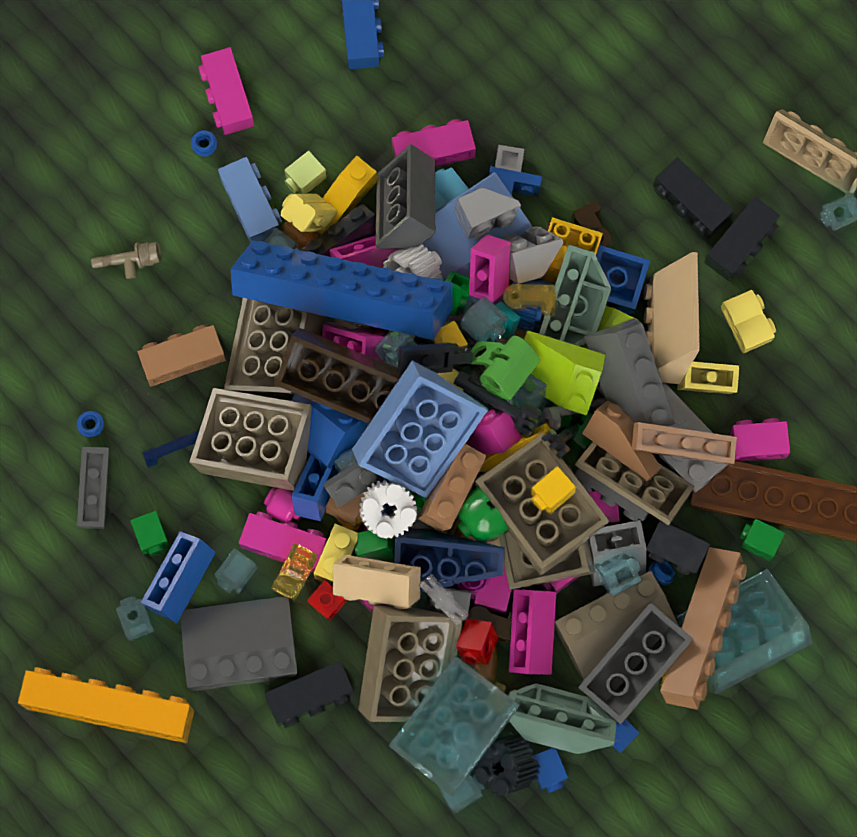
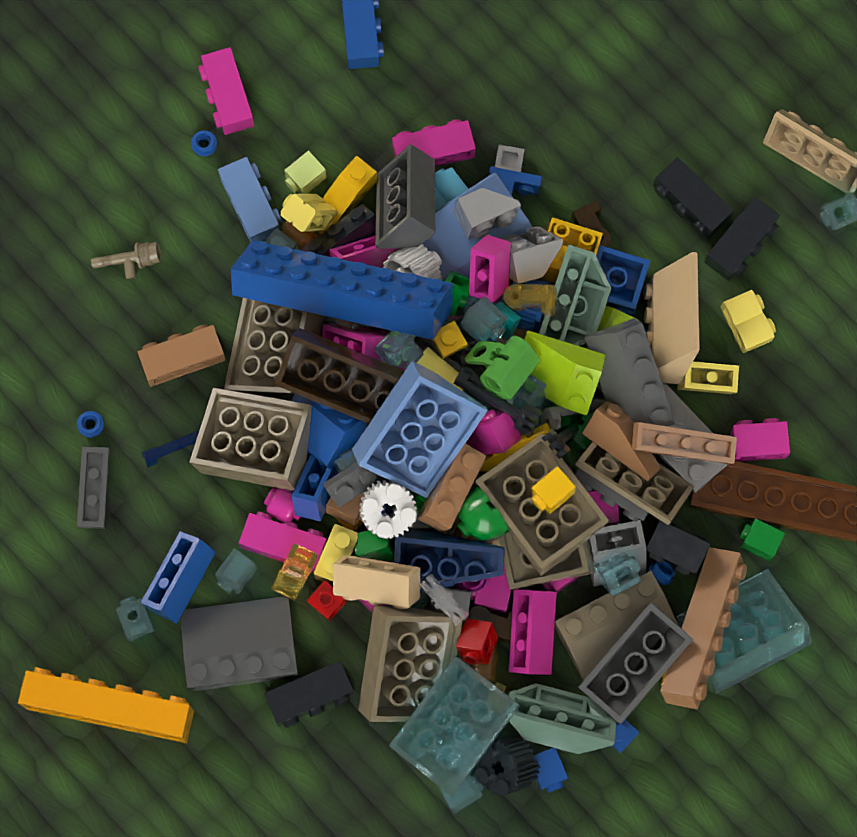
(150, 534): green brick -> none
(435, 357): black hinge -> none

